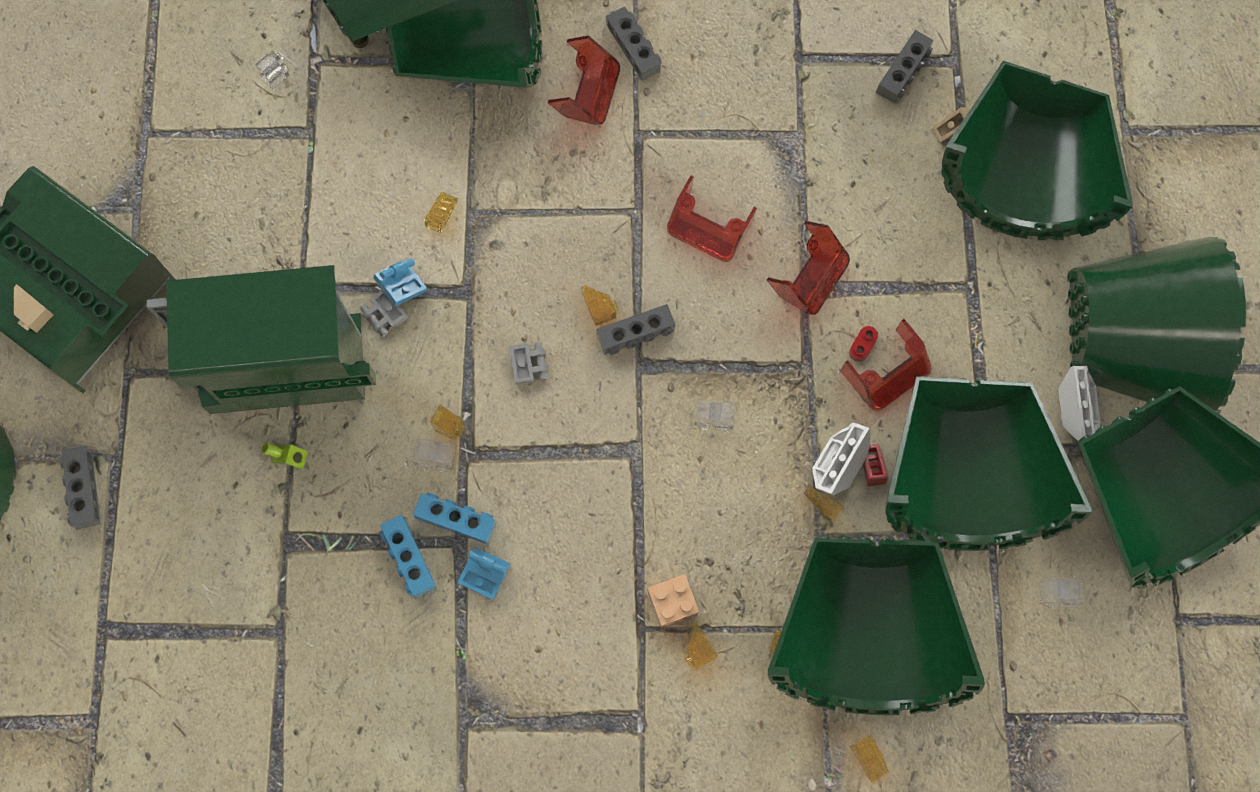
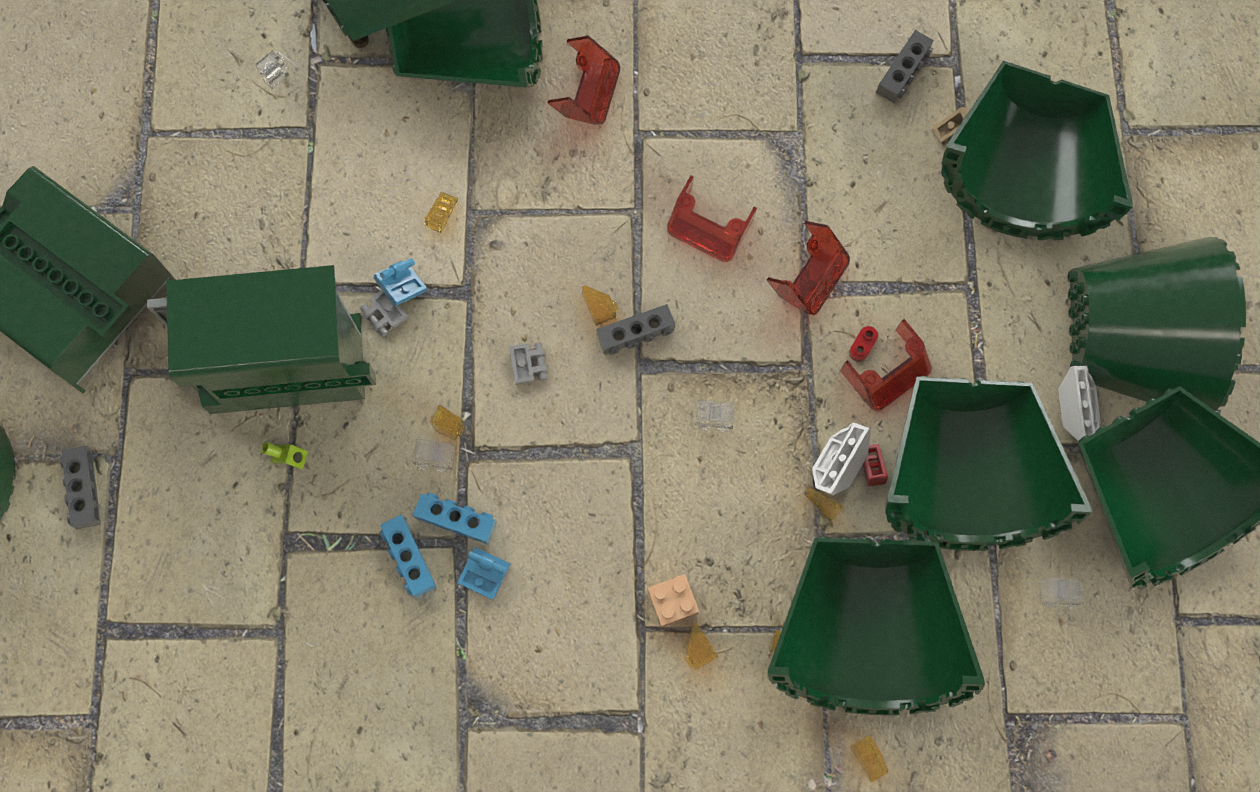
(29, 310): tan slope -> none
(643, 66): dark grey brick -> none

